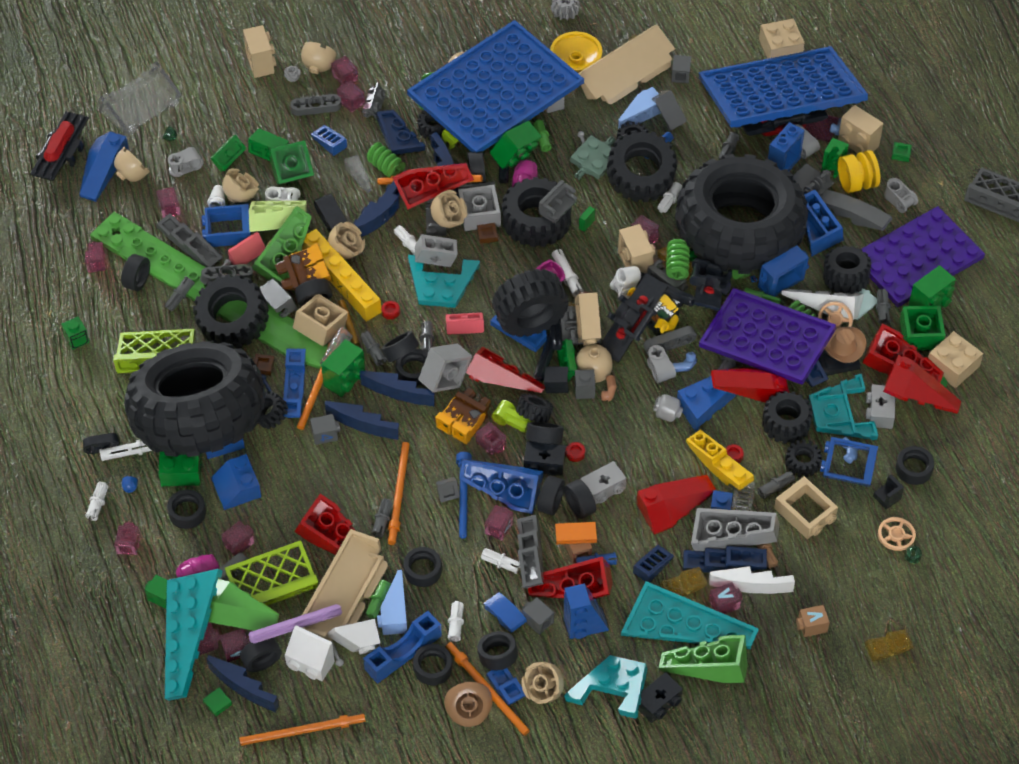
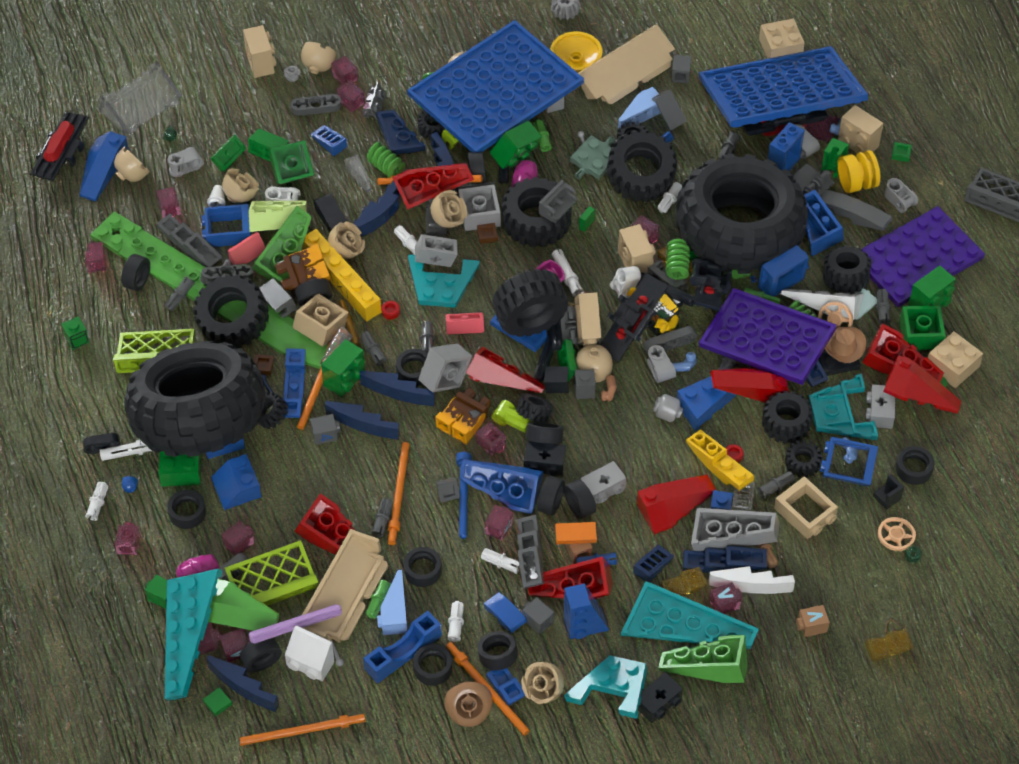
(357, 636): white slope -> none
(400, 346): black tyre -> none
(575, 452): red tile -> none

